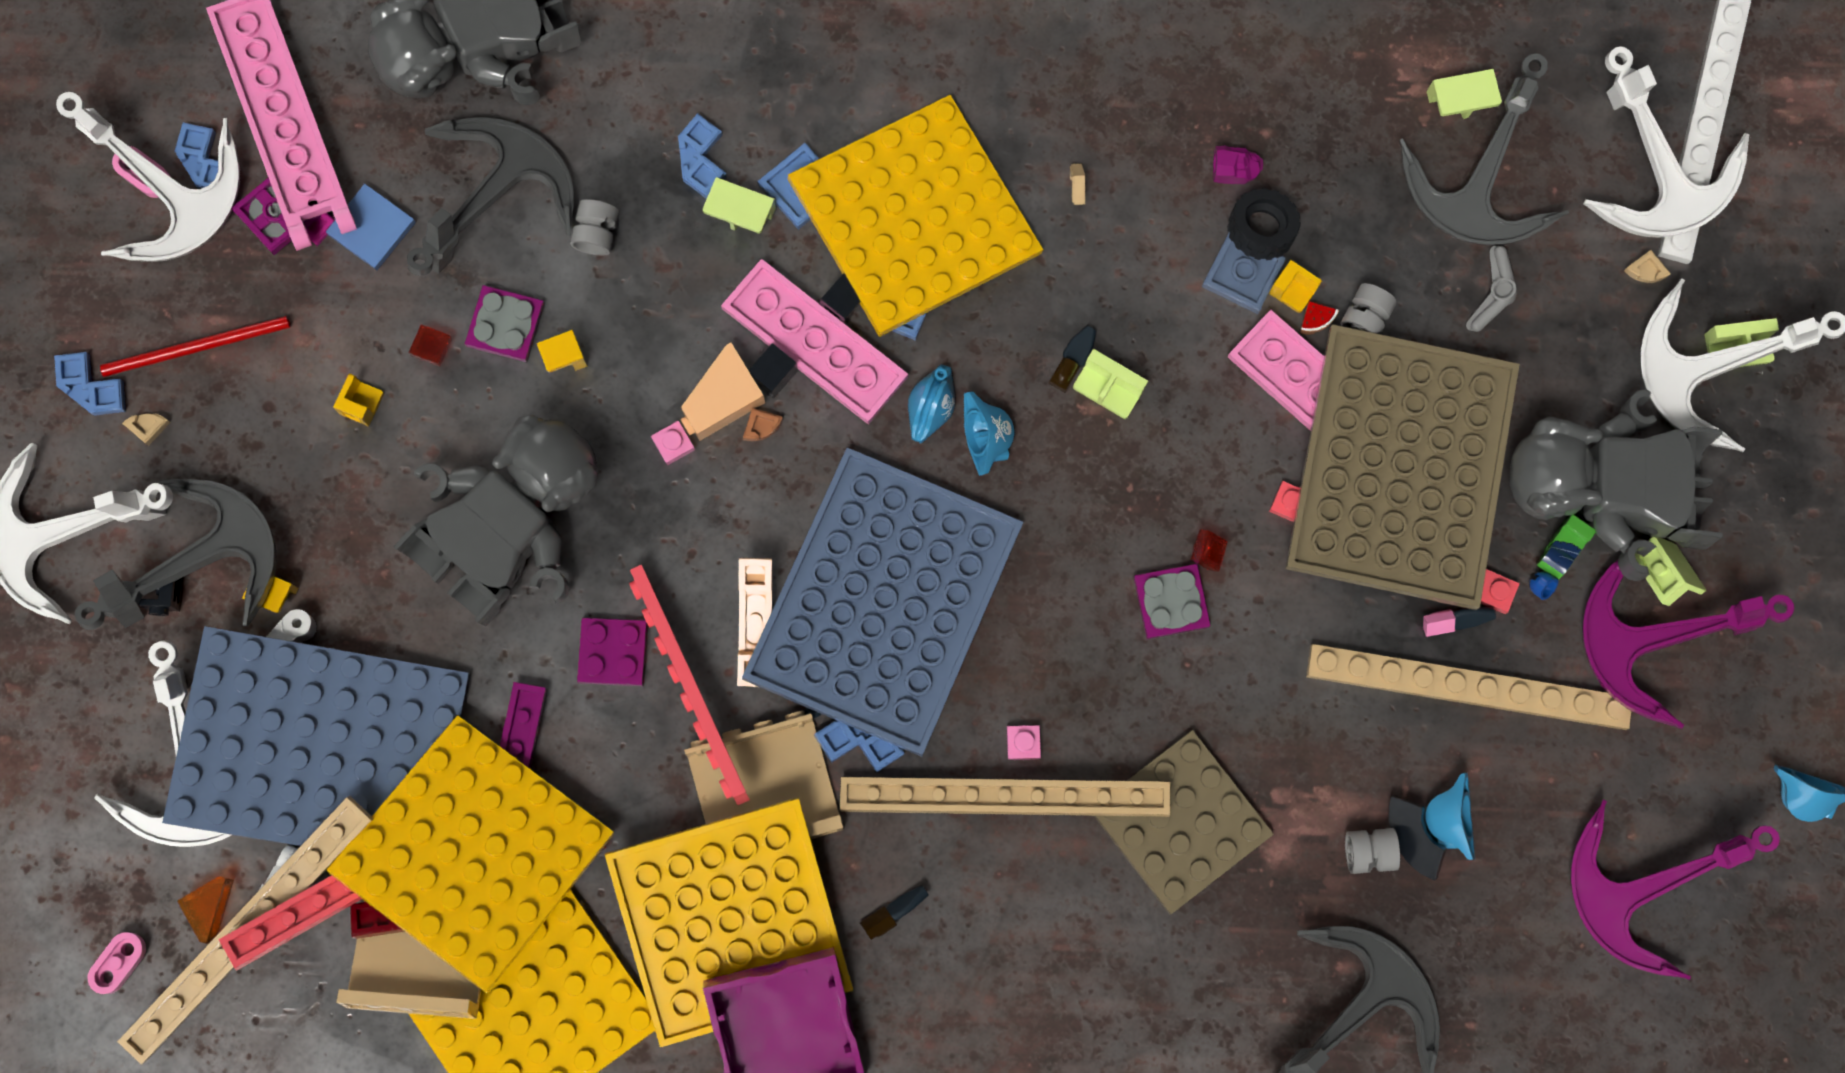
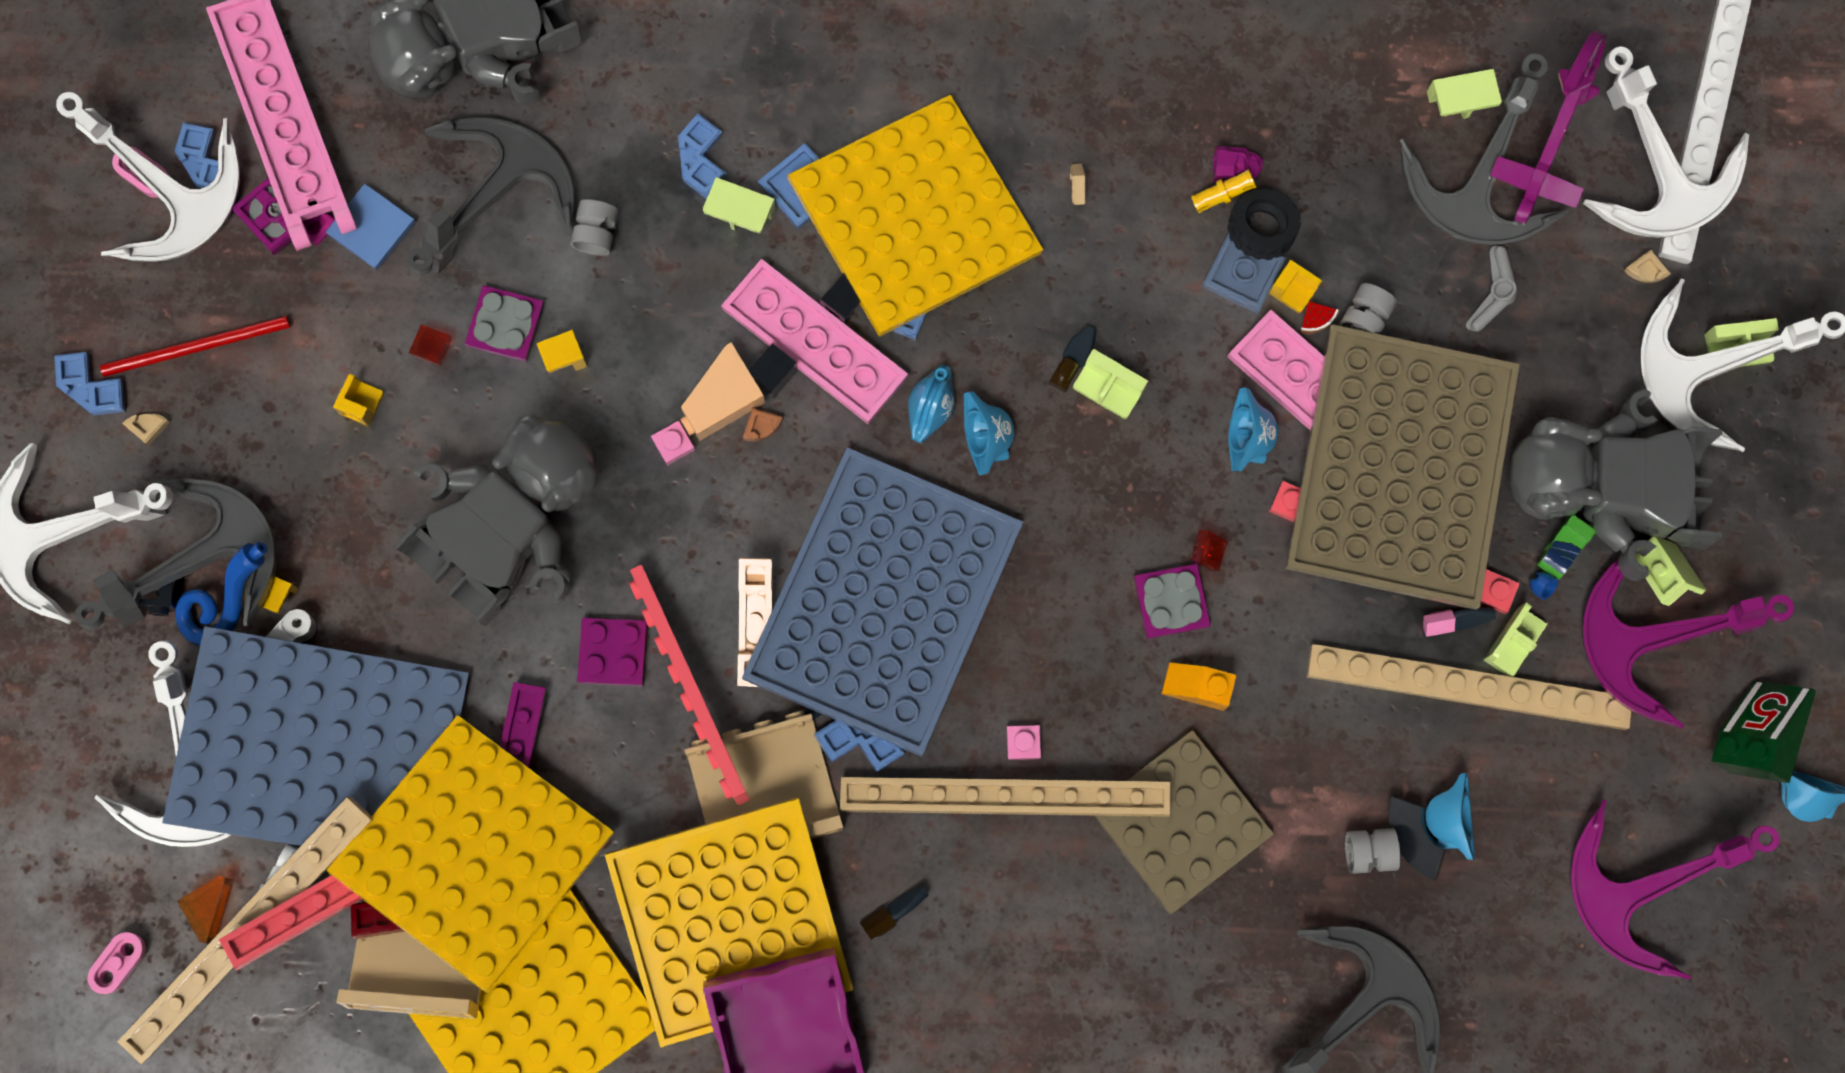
(238, 571): none -> blue plant
(1199, 685): none -> light orange slope
(1224, 191): none -> yellow pin
(1251, 431): none -> dark azure hat
(1515, 641): none -> yellowish green panel
(1537, 181): none -> magenta piece
(1765, 732): none -> dark green slope

